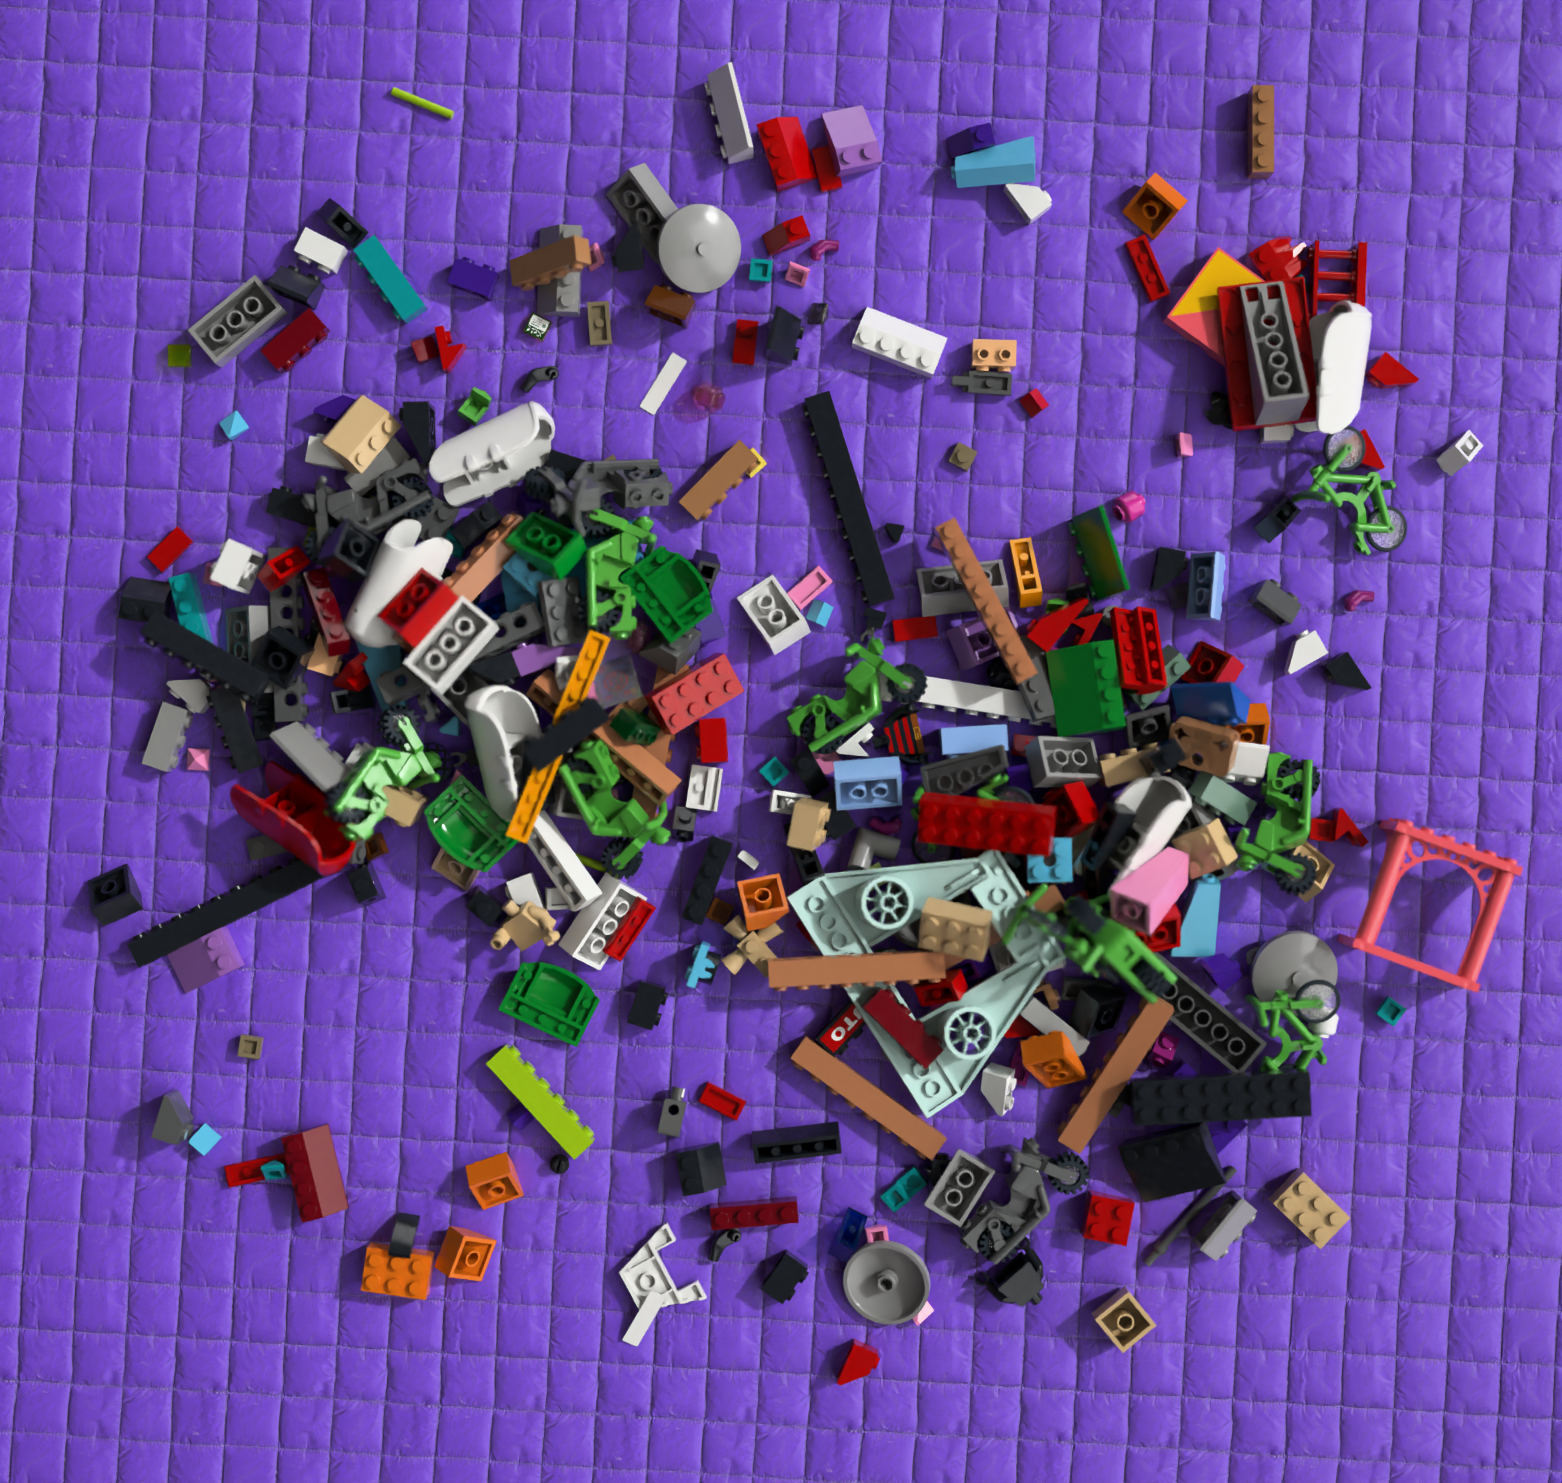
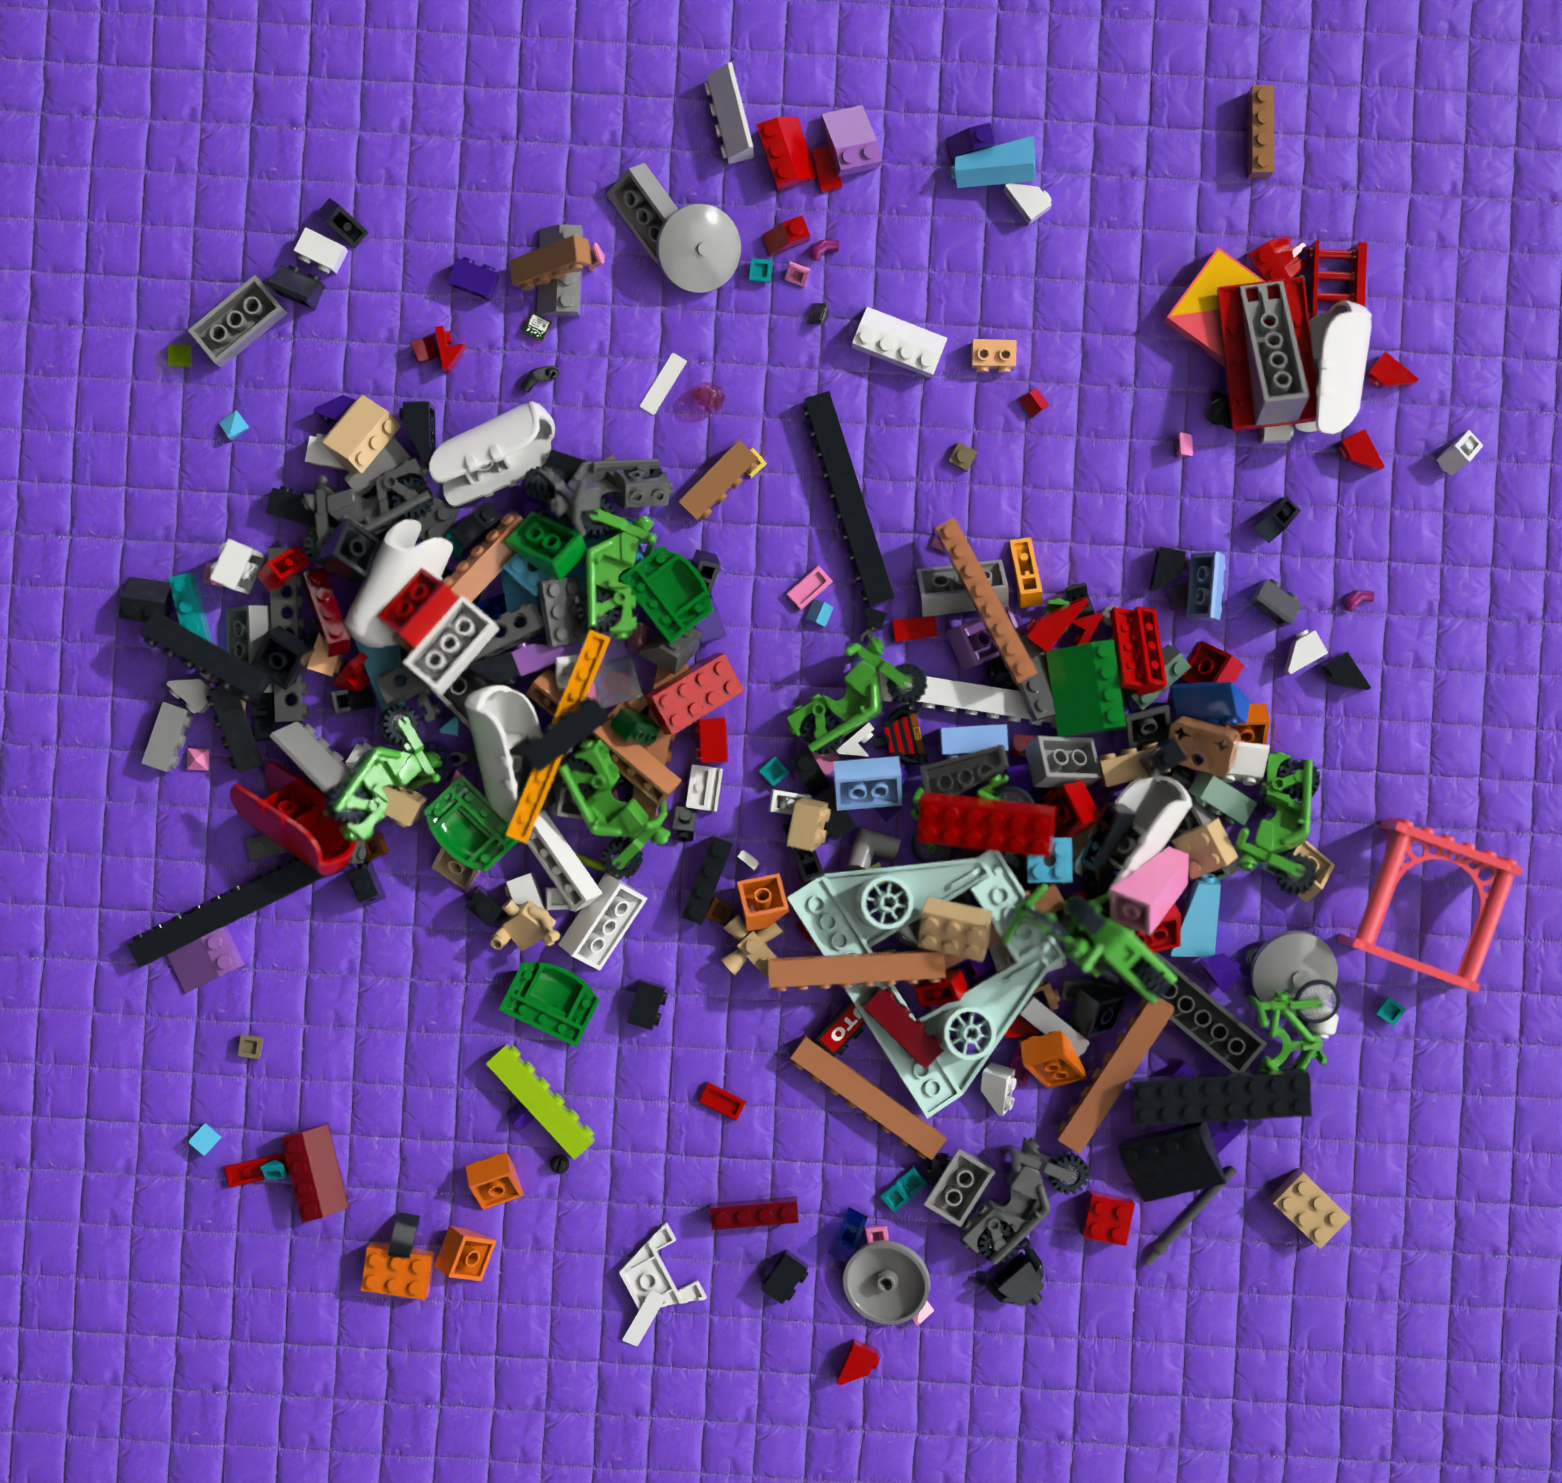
(114, 895): black slope -> none
(170, 549): red tile -> none
(173, 1119): dark grey slope -> none
(295, 341): dark red brick -> none
(390, 279): teal brick -> none
(422, 103): lime bar -> none
(475, 406): bright green bracket -> none
(599, 323): dark tan plate -> none
(629, 250): black slope -> none
(629, 928): red tile -> none
(669, 1123): dark grey torso -> none
(670, 305): reddish brown slope -> none
(700, 1168): black slope -> none
(704, 966): medium azure piece -> none
(721, 1241): black arm -> none
(745, 342): red slope -> none
(774, 614): white slope -> none
(783, 337): black slope -> none
(796, 1142): black brick -> none
(886, 828): magenta arm -> none
(894, 531): black slope -> none
(984, 383): dark grey hinge -> none
(1098, 553): green slope -> none
(1123, 1098): piece -> none
(1123, 1319): tan brick -> none
(1129, 506): dark pink head -> none
(1147, 268): red tile -> none
(1154, 206): orange slope -> none
(1162, 1050): magenta bracket -> none
(1225, 1226): light grey slope -> none
(1233, 831): dark purple slope -> none
(1321, 830): red bracket -> none
(1344, 452): piece -> none
(1344, 825): red slope -> none

